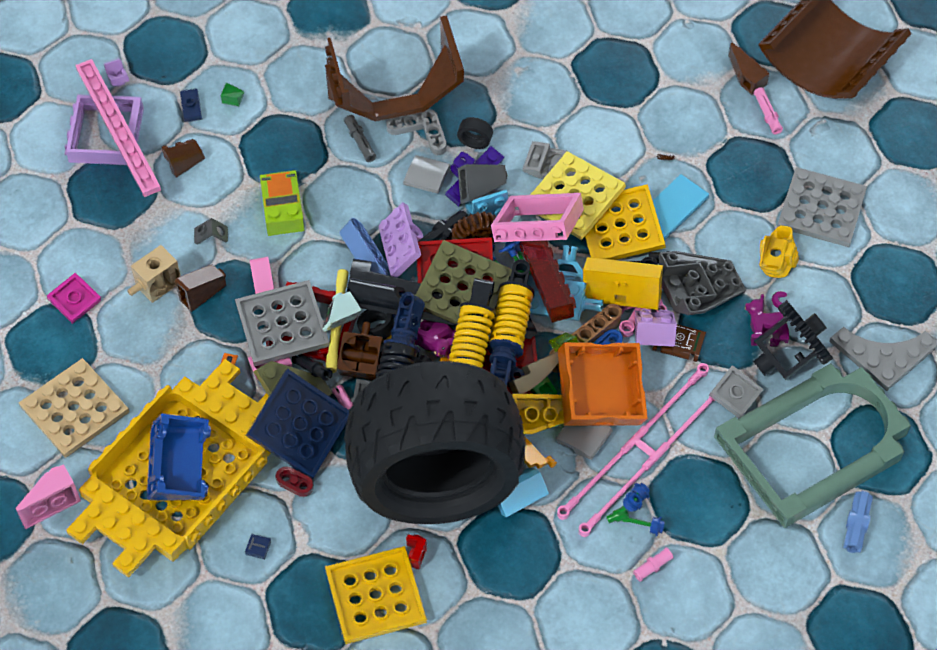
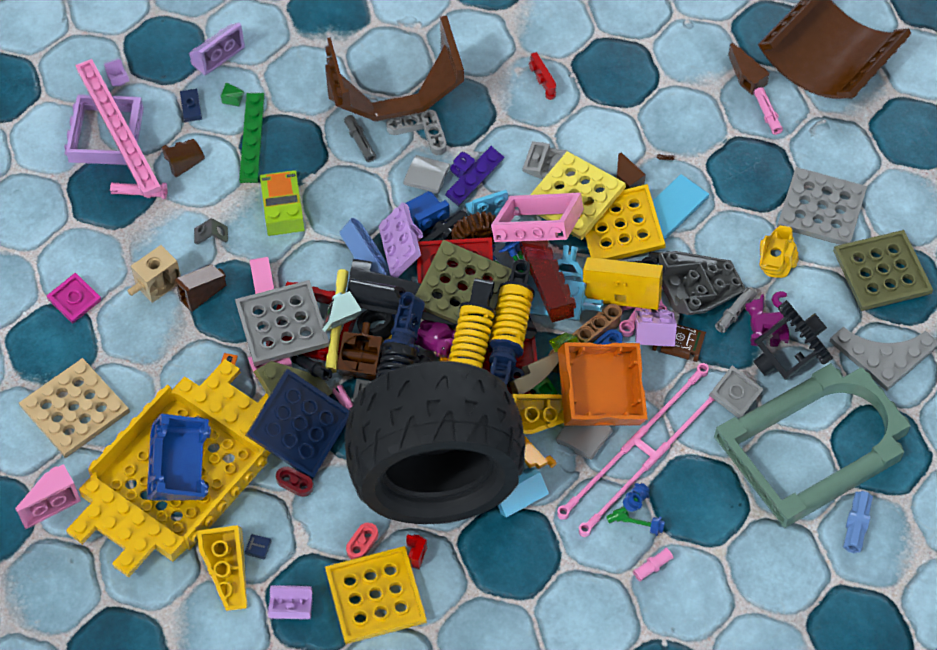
(133, 189): none -> bright pink pin
(218, 48): none -> lavender slope
(225, 561): none -> yellow wedge
(252, 138): none -> green plate
(290, 602): none -> lavender bracket
(361, 542): none -> coral plate
(427, 210): none -> blue bracket
(476, 125): black tyre -> none
(479, 179): dark grey slope -> none
(543, 75): none -> red plate
(629, 172): none -> reddish brown slope
(731, 315): none -> light grey pin
(884, 295): none -> olive piece

